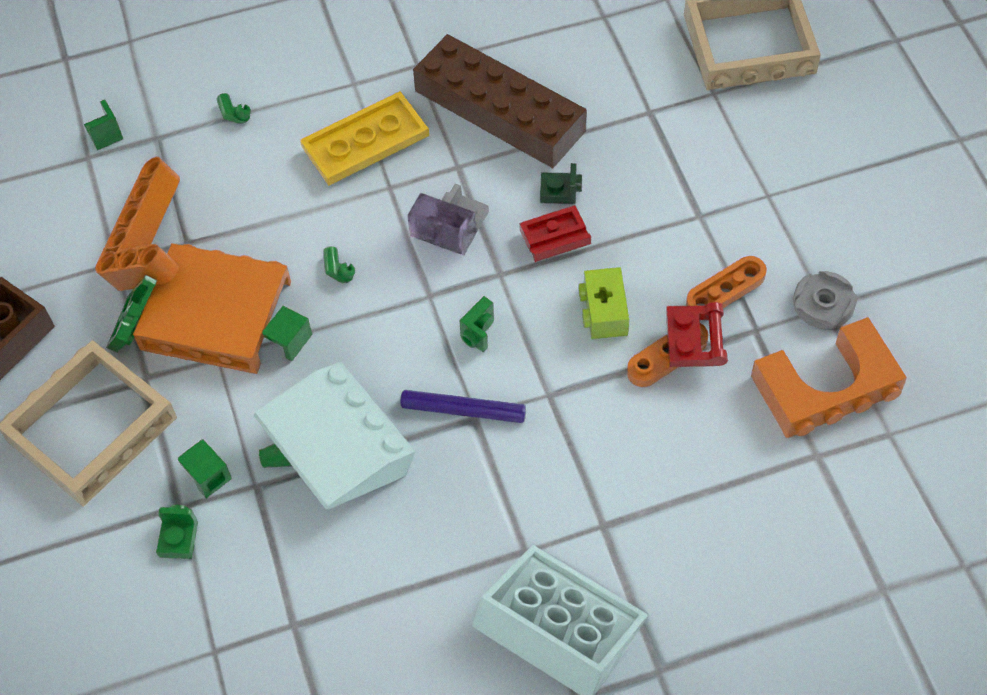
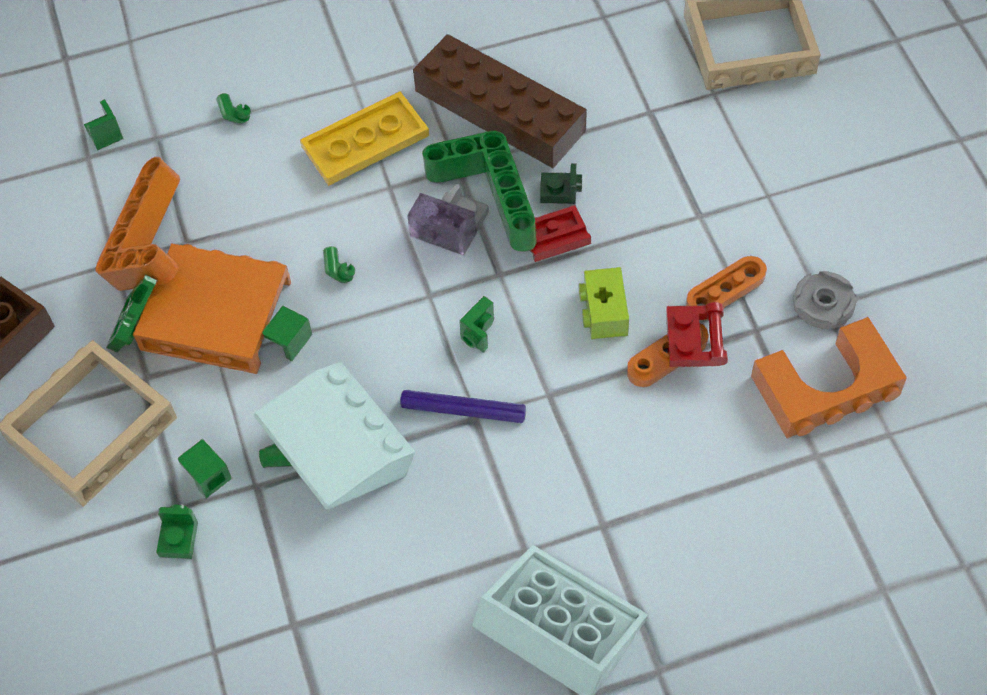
(490, 155): none -> green beam

